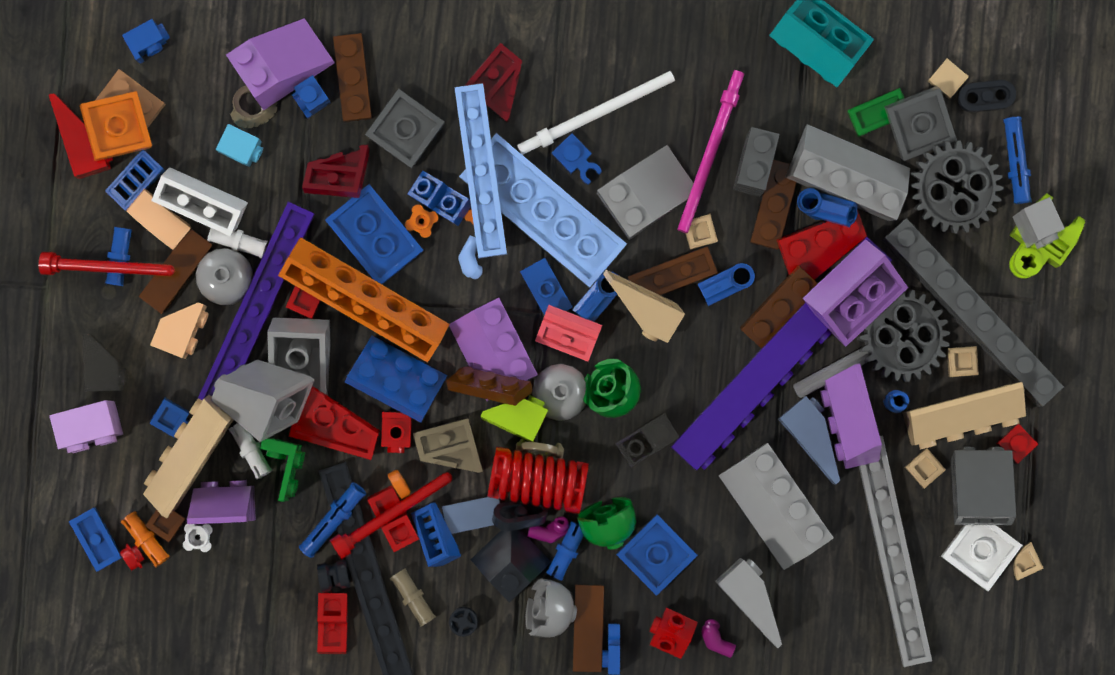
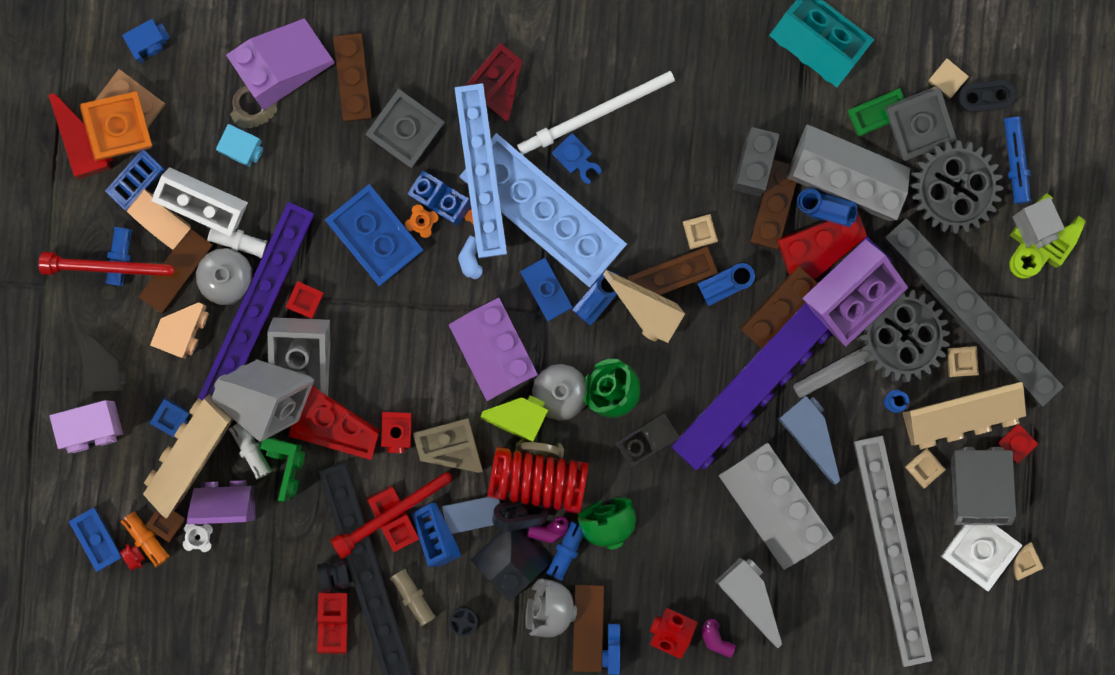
(310, 97): blue brick -> none
(338, 174): dark red wing -> none
(339, 511): blue pin -> none
(363, 299): orange brick -> none
(396, 379): blue plate -> none
(399, 483): orange tile -> none
(489, 385): reddish brown plate -> none
(568, 333): coral plate -> none
(646, 192): light grey slope -> none
(656, 554): blue plate -> none
(729, 100): dark pink bar -> none
(852, 418): medium lavender slope -> none

